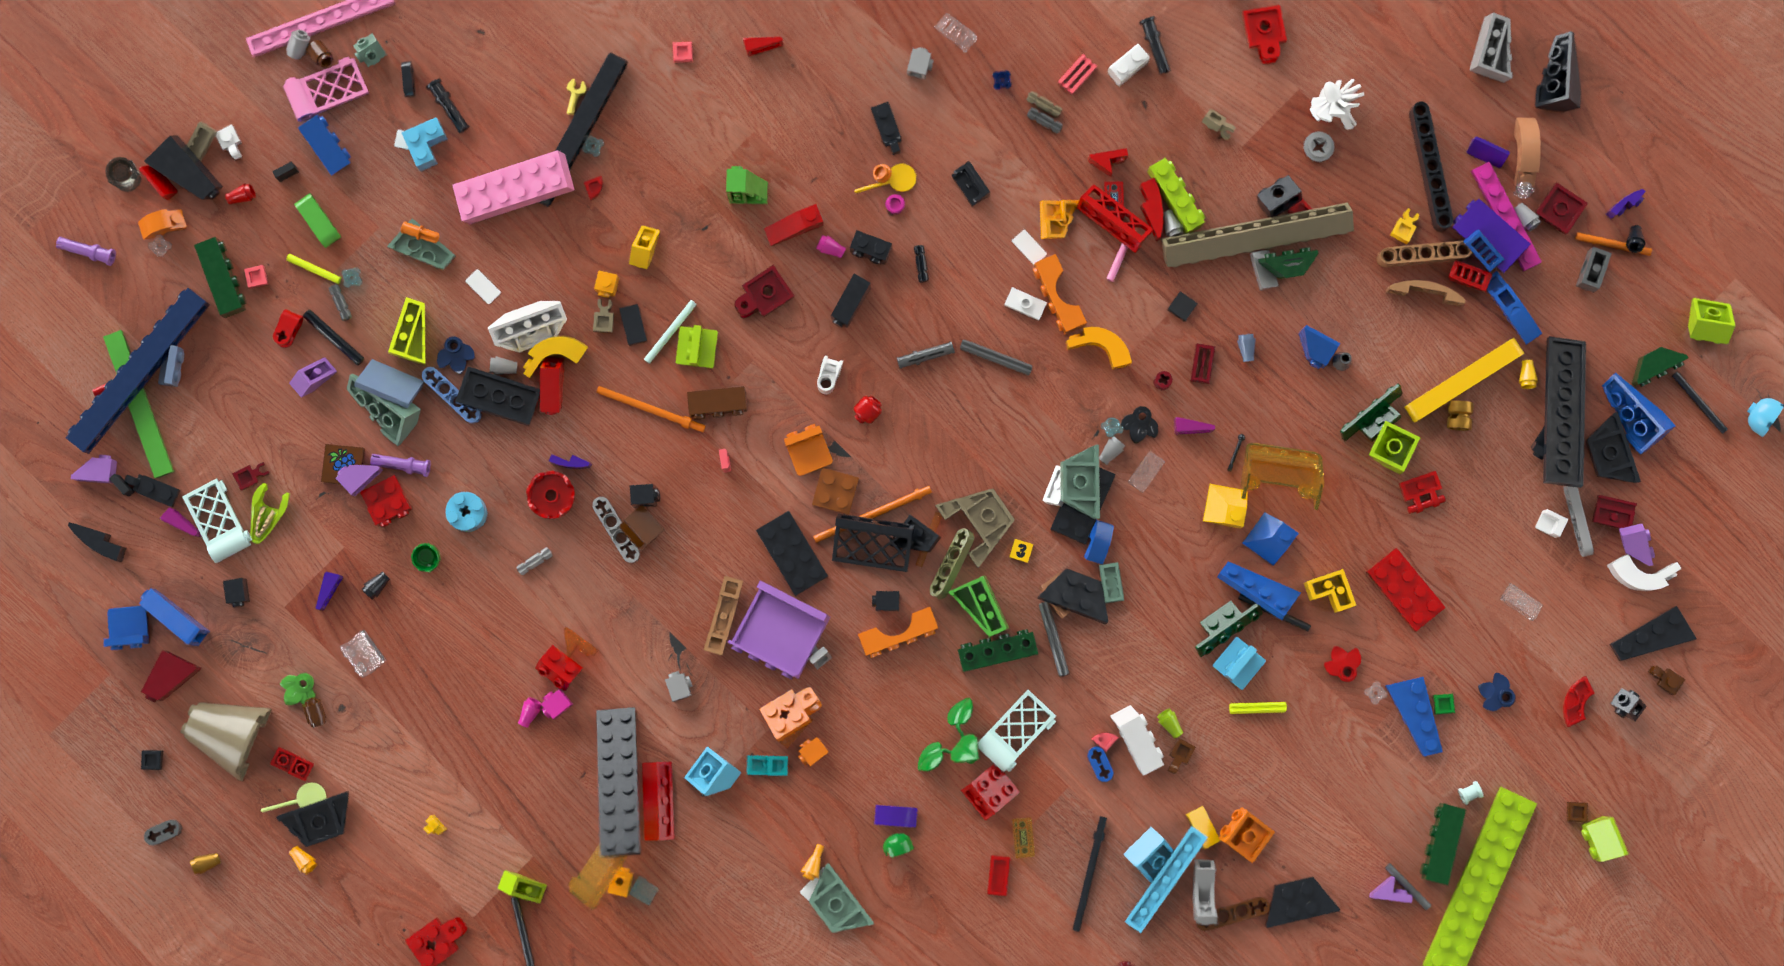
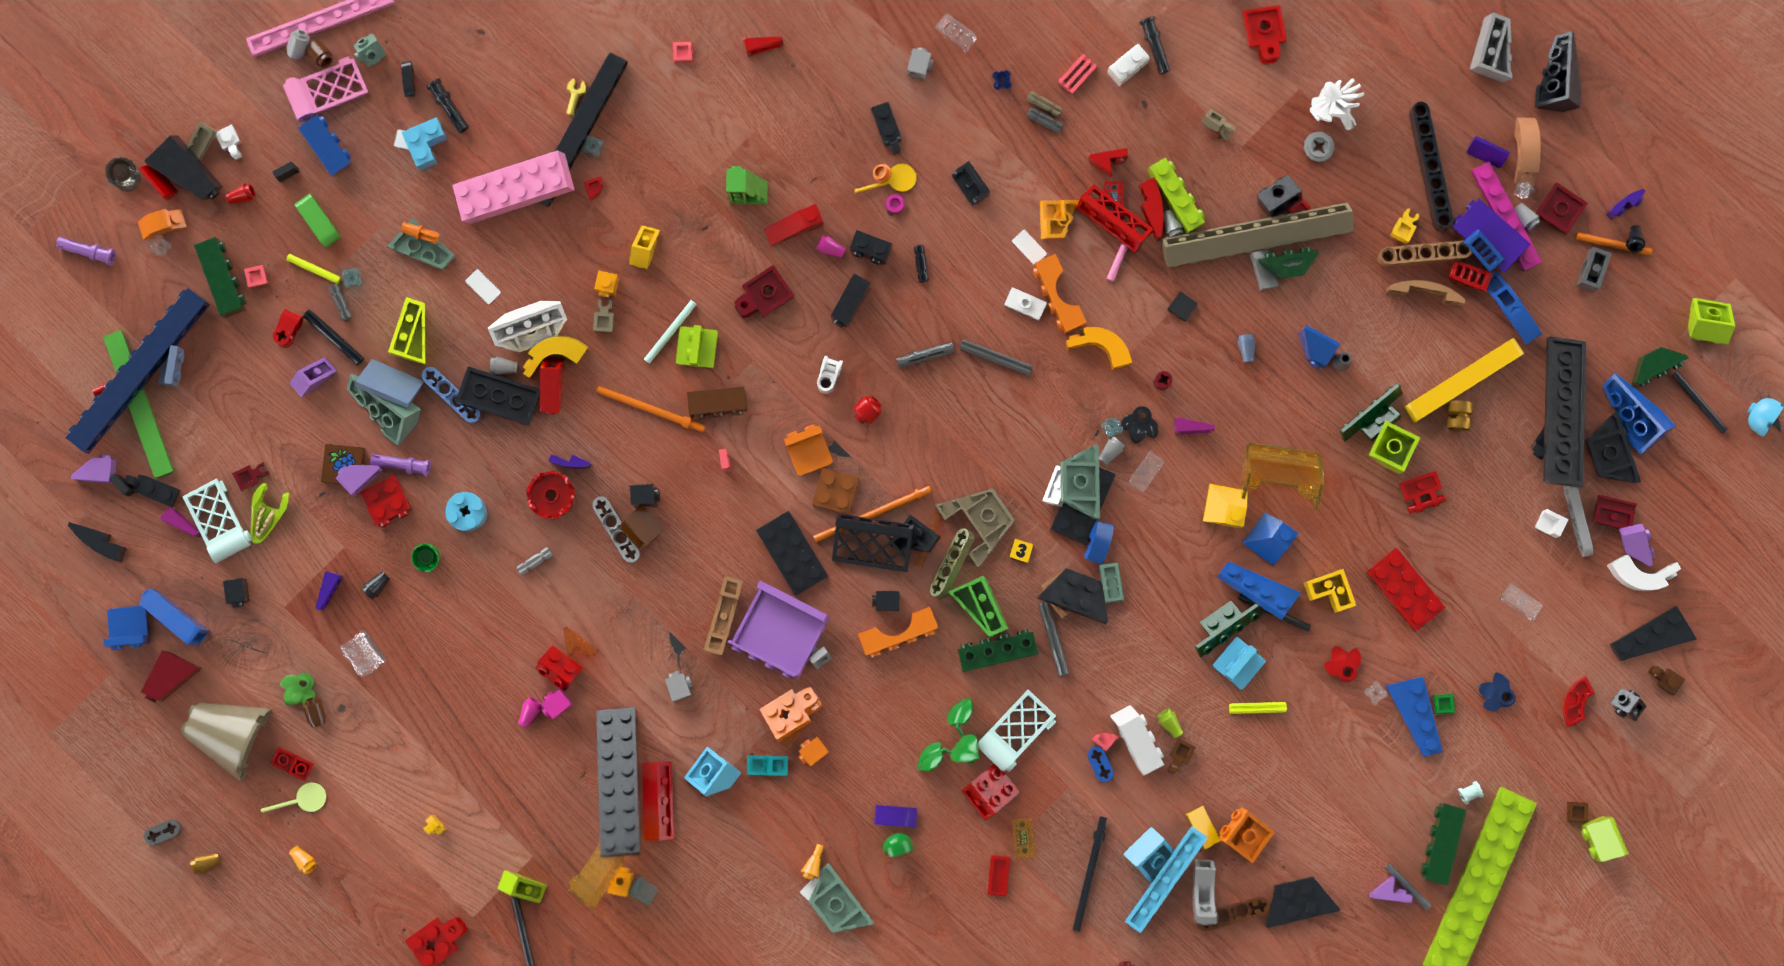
(151, 759): black tile -> none
(318, 820): black wing -> none
(455, 357): dark blue plate -> none
(633, 324): black tile -> none
(1200, 378): dark red tile -> none
(1241, 437): black hinge -> none
(1528, 376): yellow cone -> none

